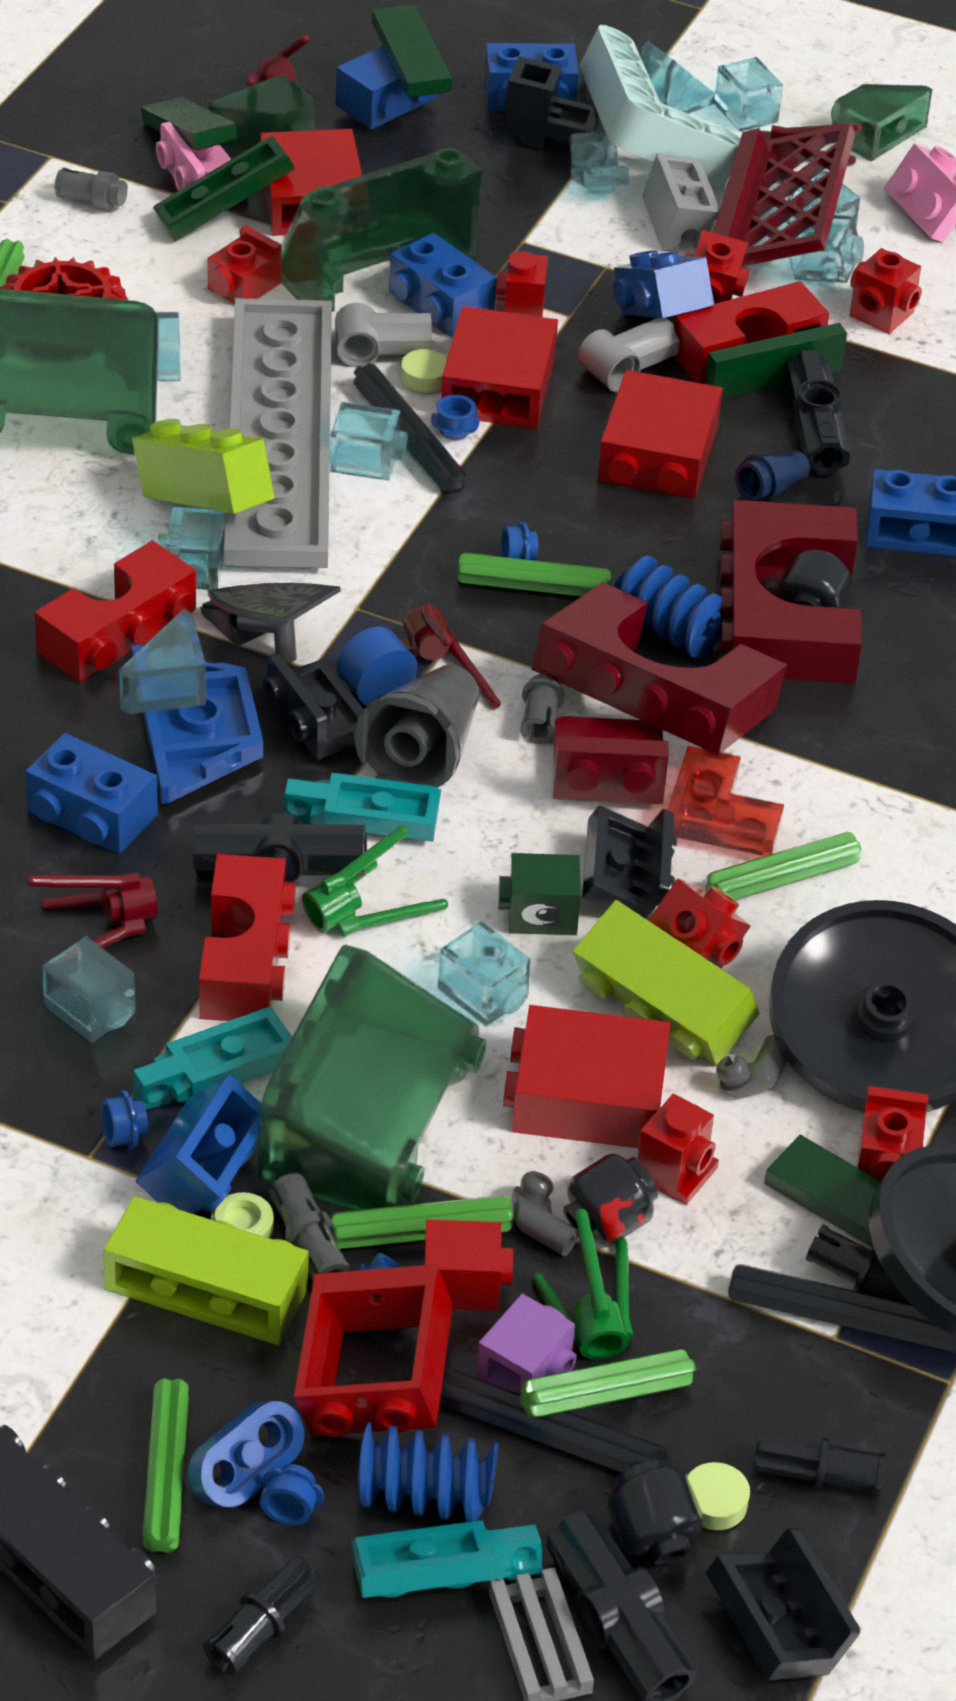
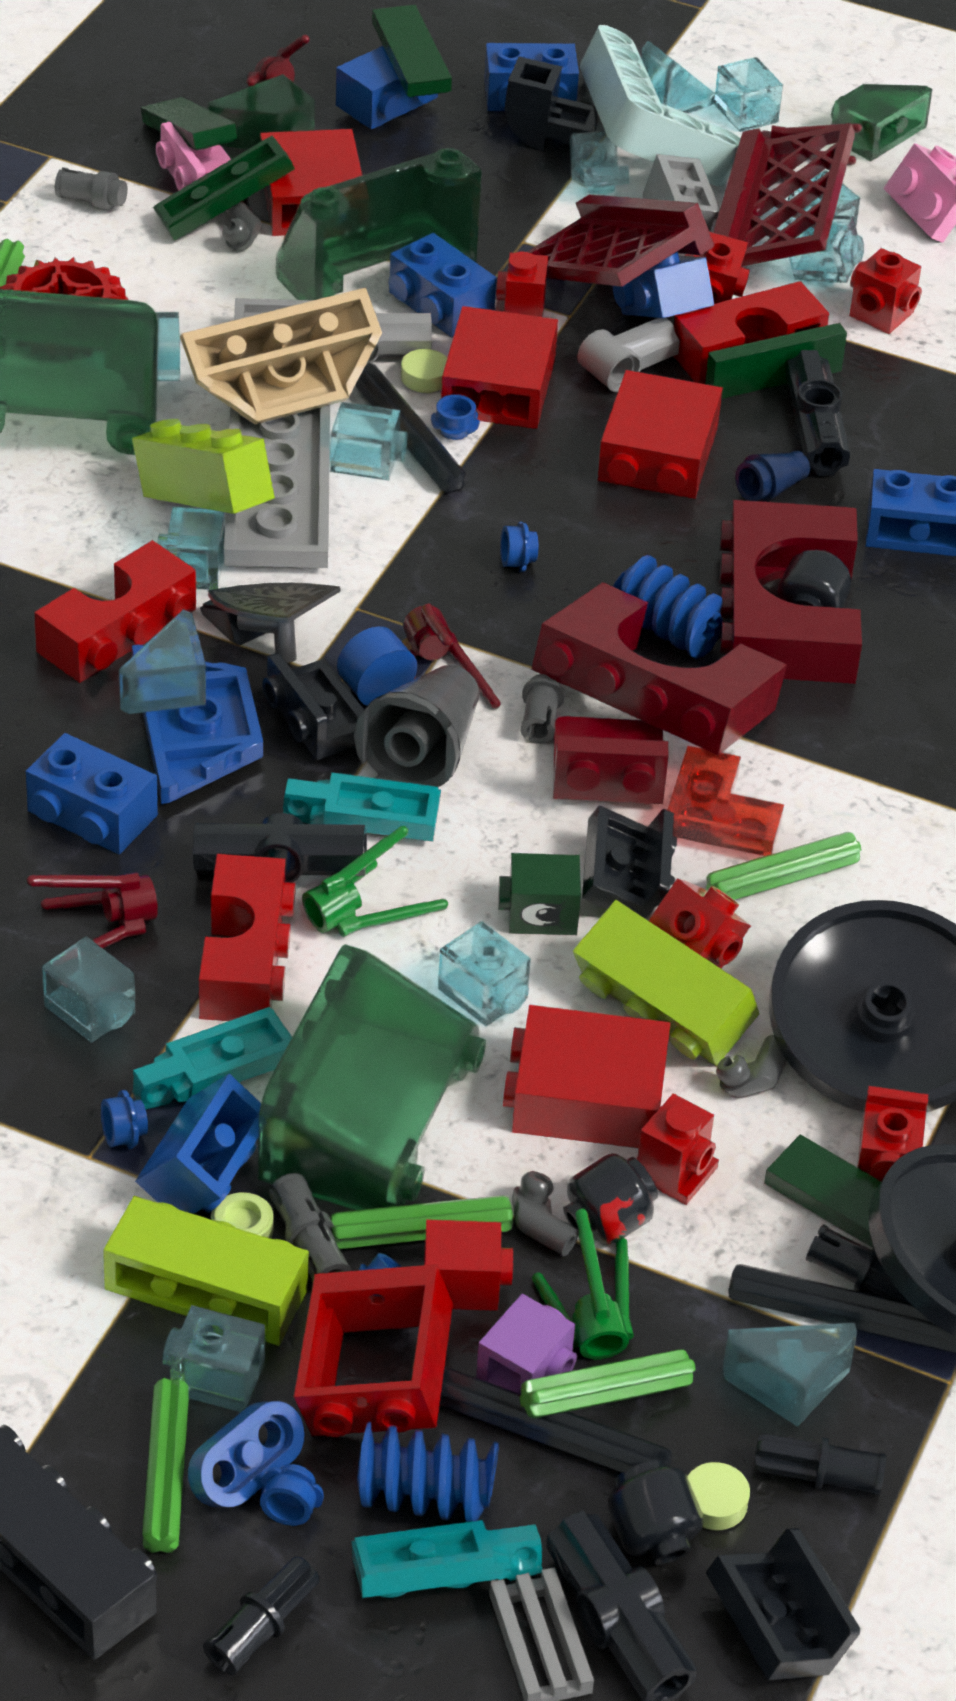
(216, 1357): none -> clear light blue brick
(244, 229): none -> dark grey arm
(245, 266): red brick -> none
(286, 356): none -> tan wedge
(530, 574): bright green axle -> none
(623, 238): none -> dark red fence
(789, 1365): none -> clear light blue slope

